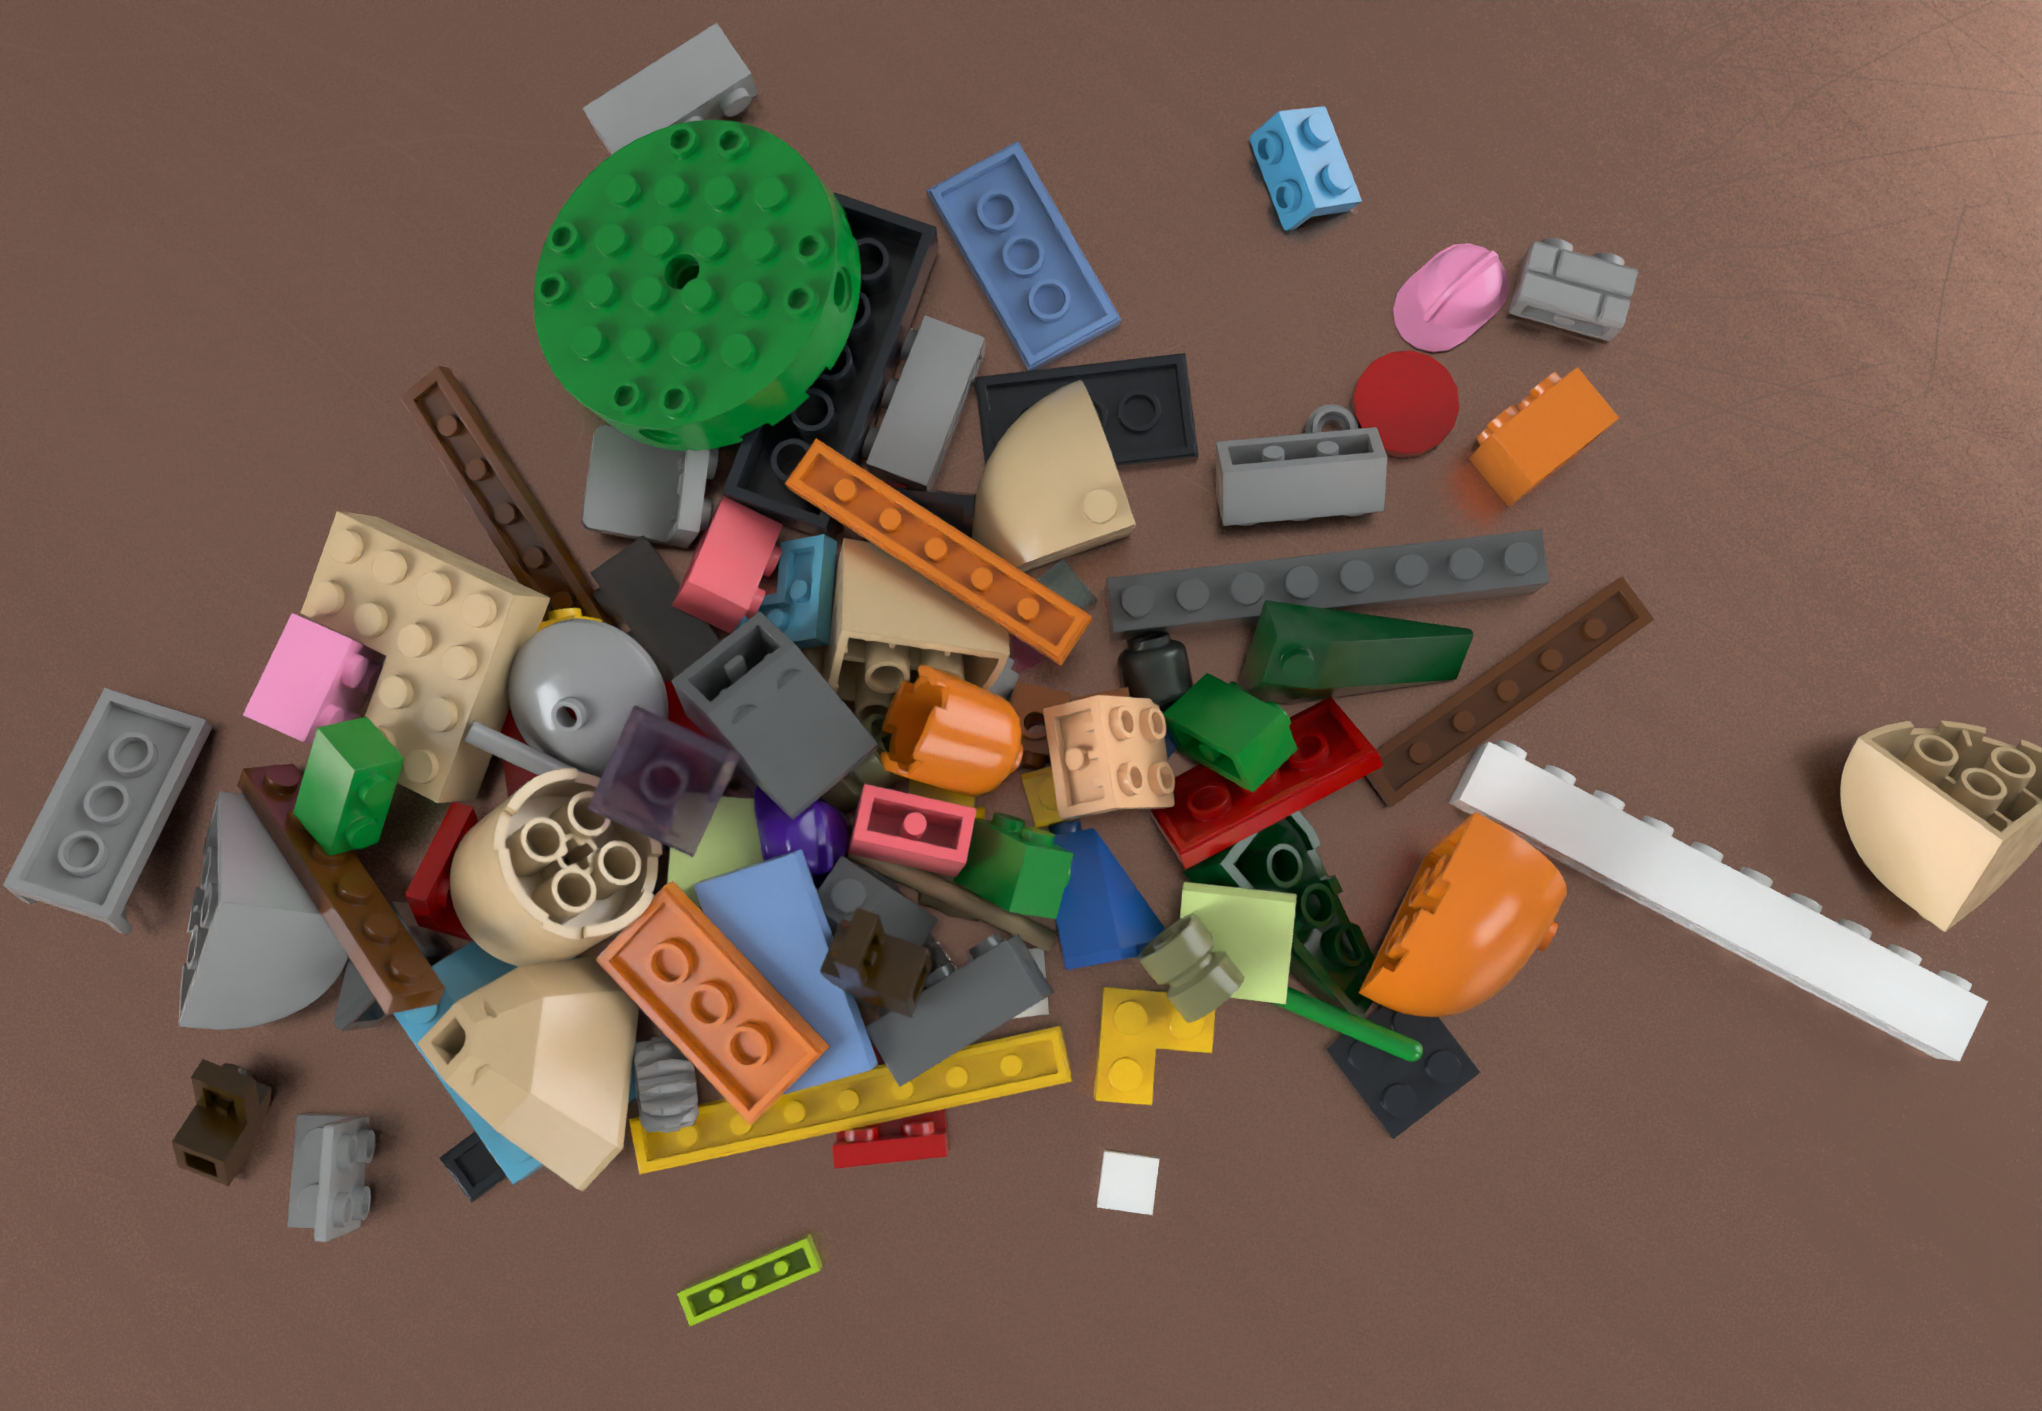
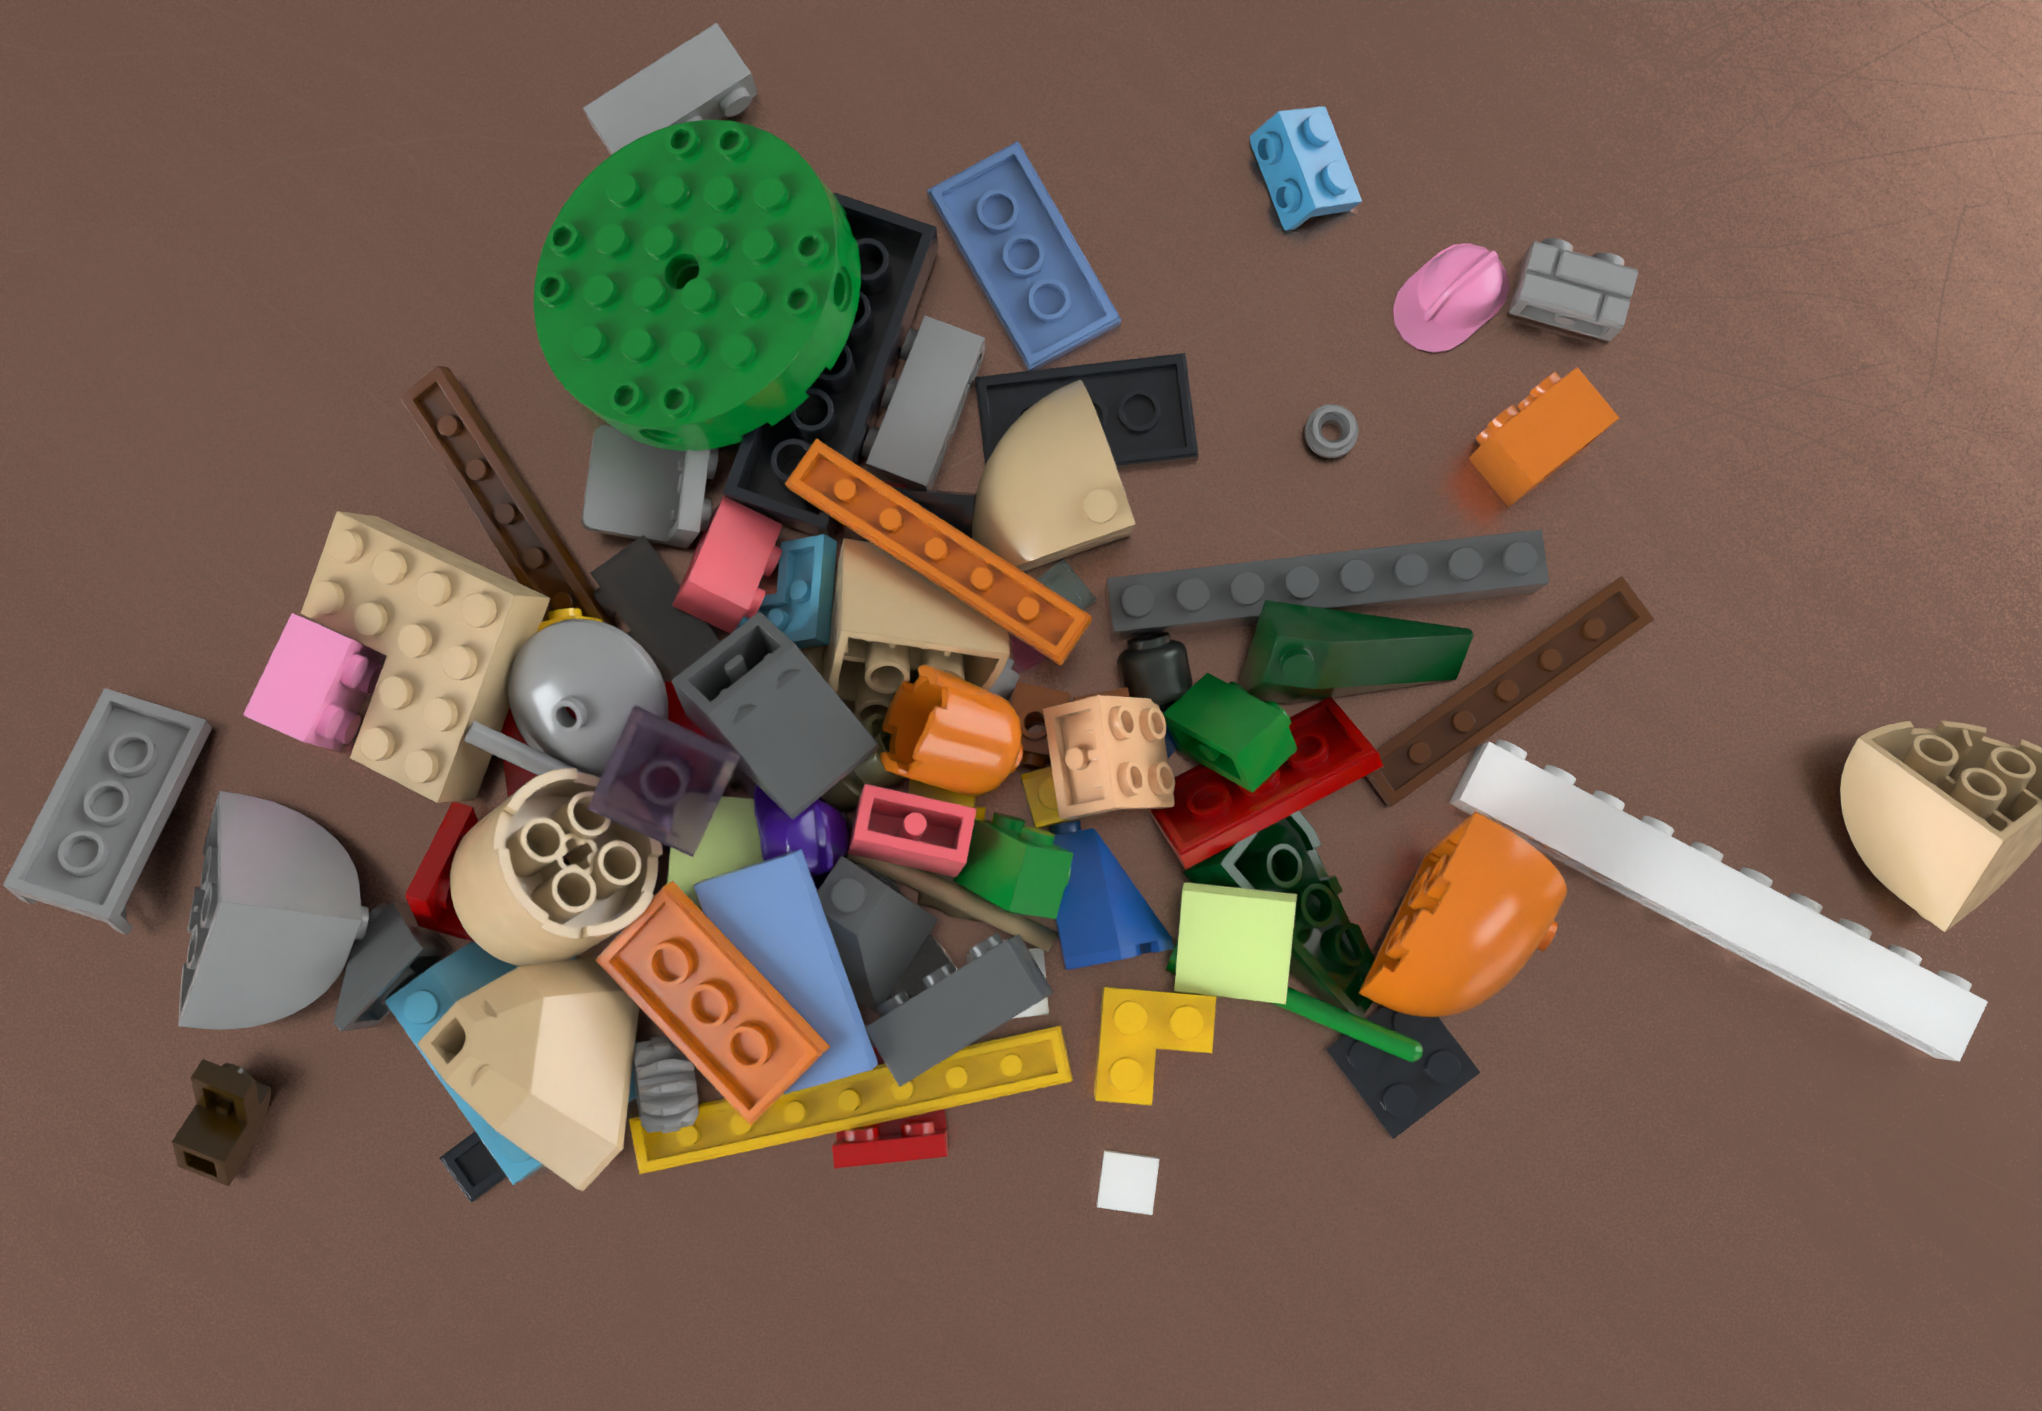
(330, 1173): light grey bracket -> none
(344, 896): reddish brown plate -> none
(348, 785): green brick -> none
(750, 1279): lime piece -> none
(876, 964): dark brown brick -> none
(1196, 975): olive wheel -> none
(1300, 476): light grey brick -> none
(1408, 401): red tile -> none

